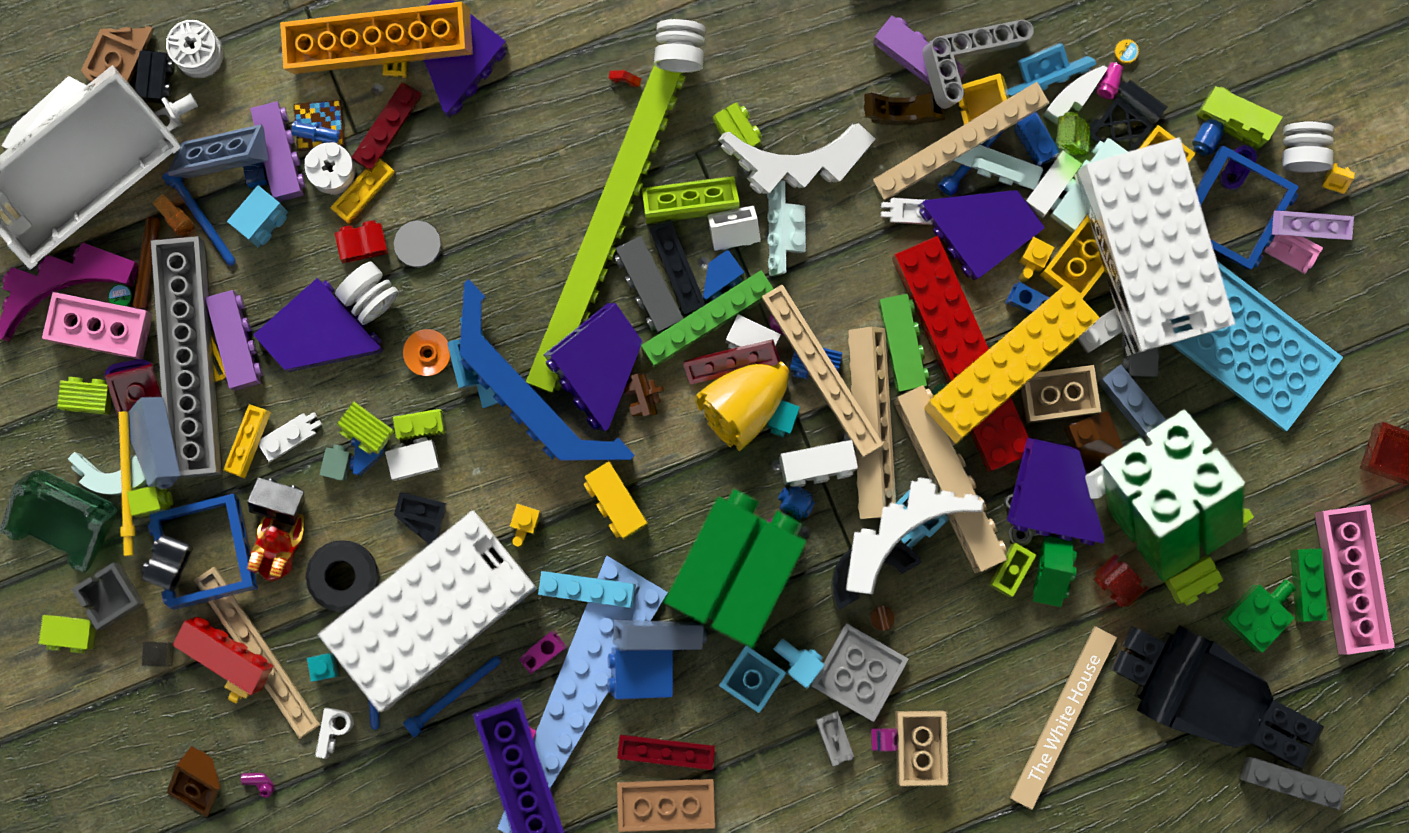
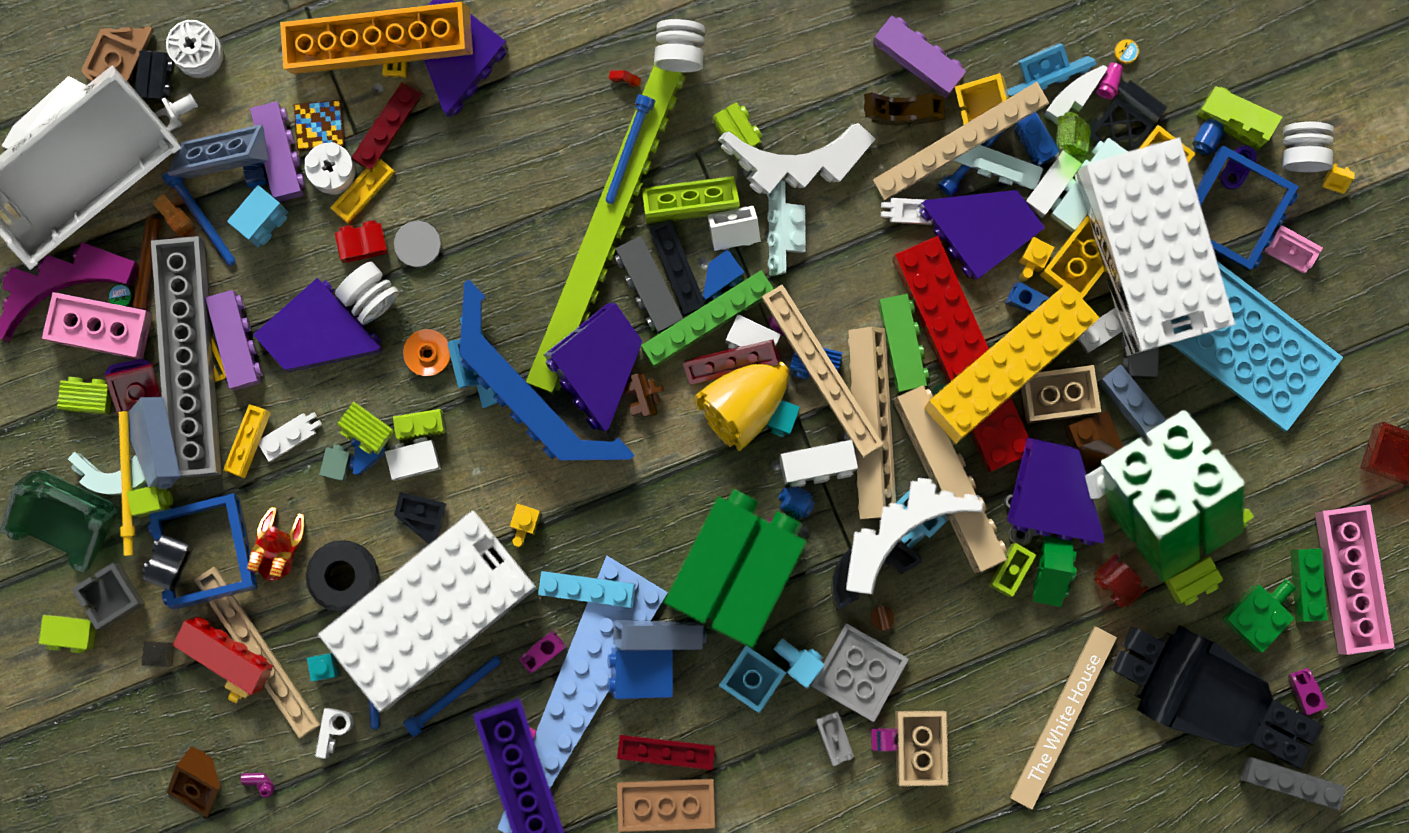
(276, 501): brick -> none
(315, 132): blue axle -> none
(614, 501): yellow brick -> none
(644, 105): none -> blue piece
(968, 47): light grey beam -> none
(1306, 692): none -> magenta leg
(1312, 225): lavender plate -> none

